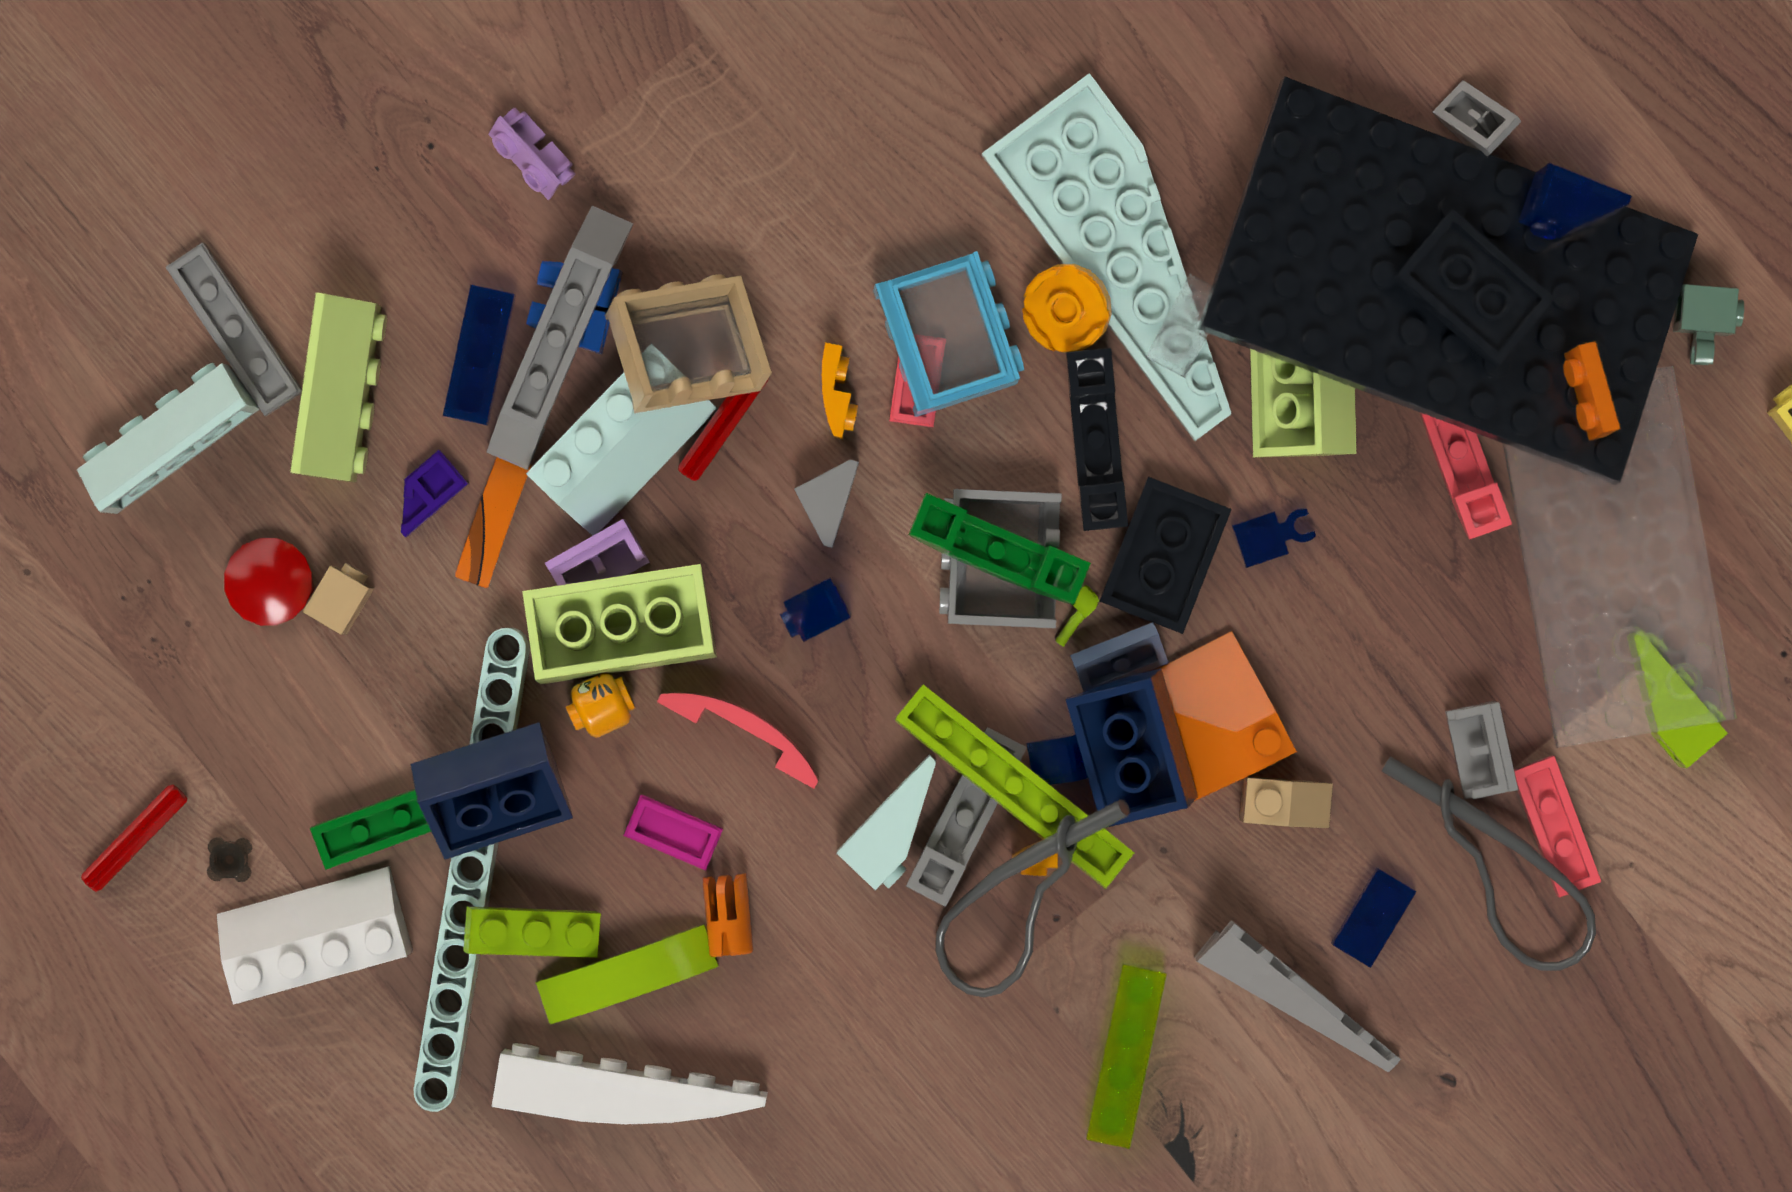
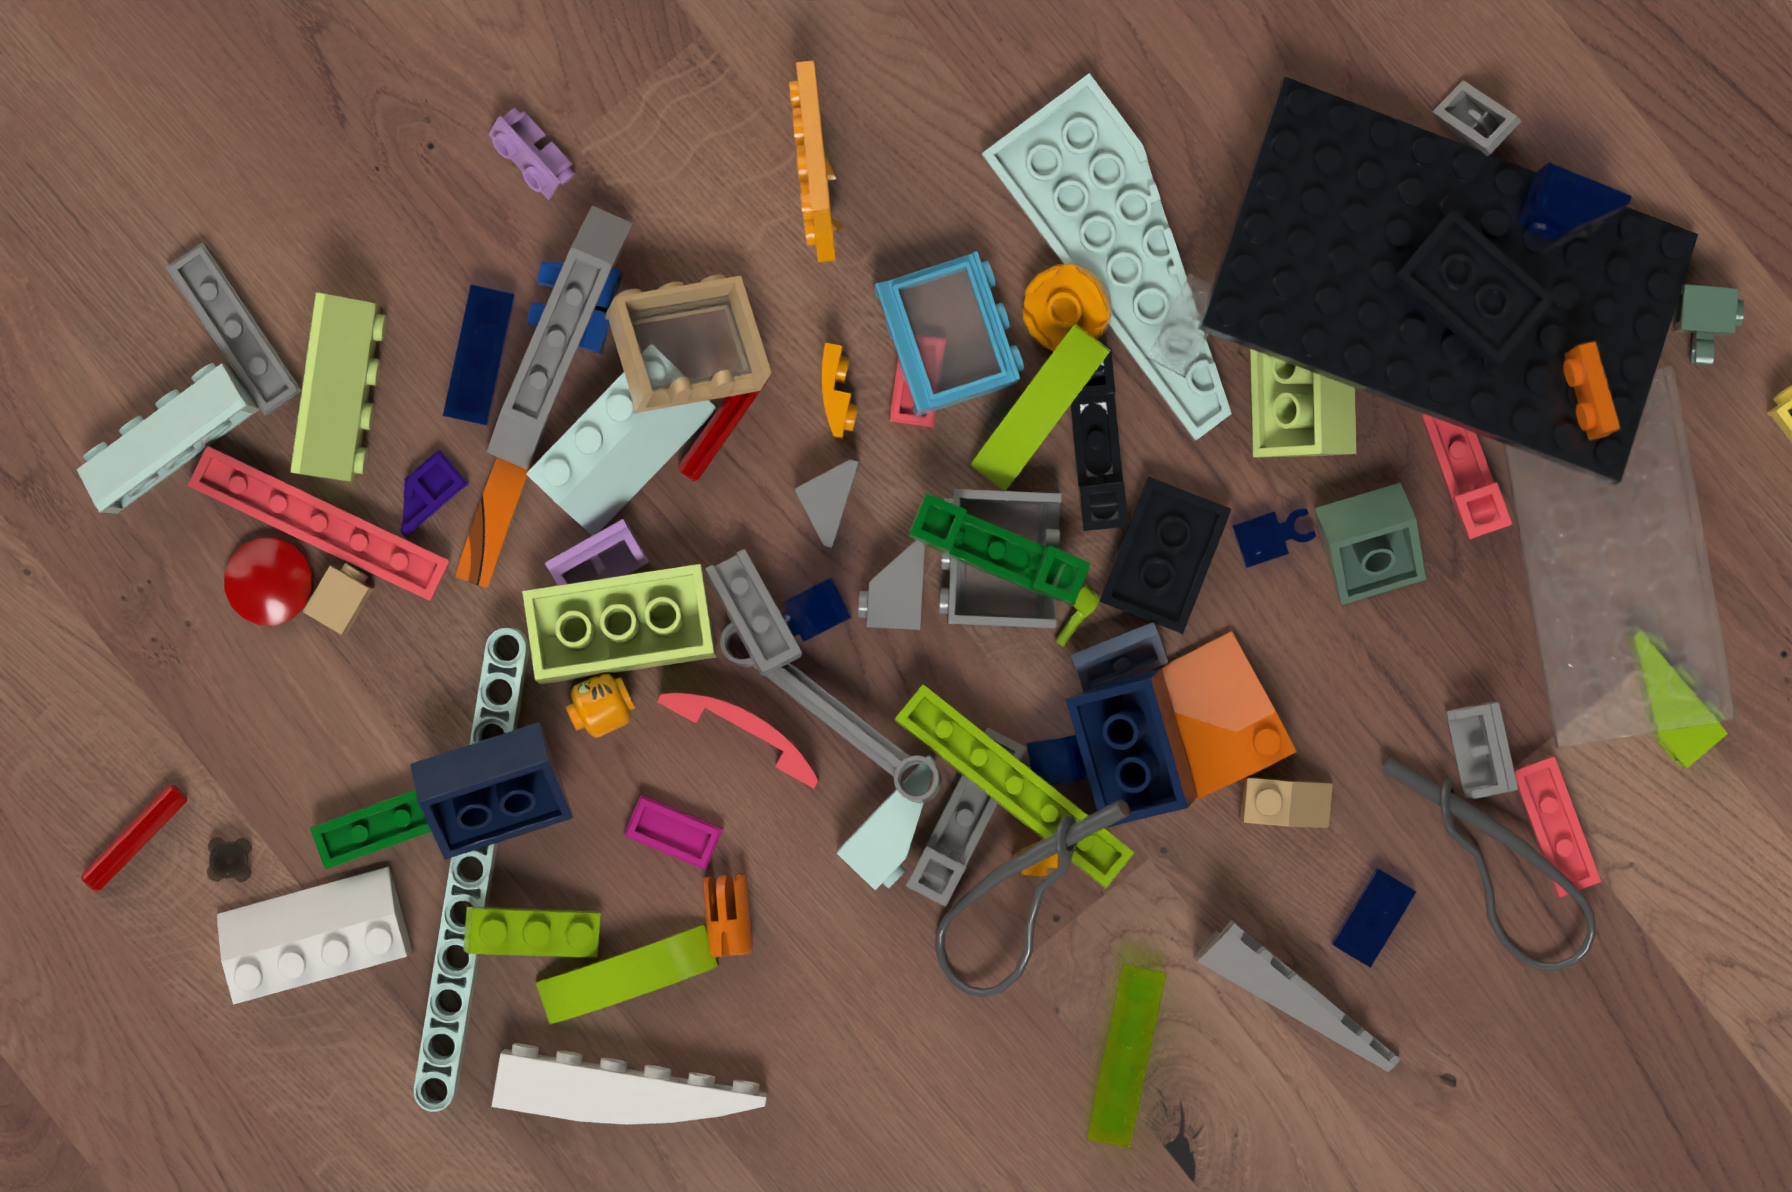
(319, 523): none -> coral plate
(753, 613): none -> light grey hinge
(813, 163): none -> light orange plate
(843, 721): none -> light grey piece
(896, 592): none -> light grey slope
(1040, 407): none -> lime slope
(1371, 543): none -> sand green slope

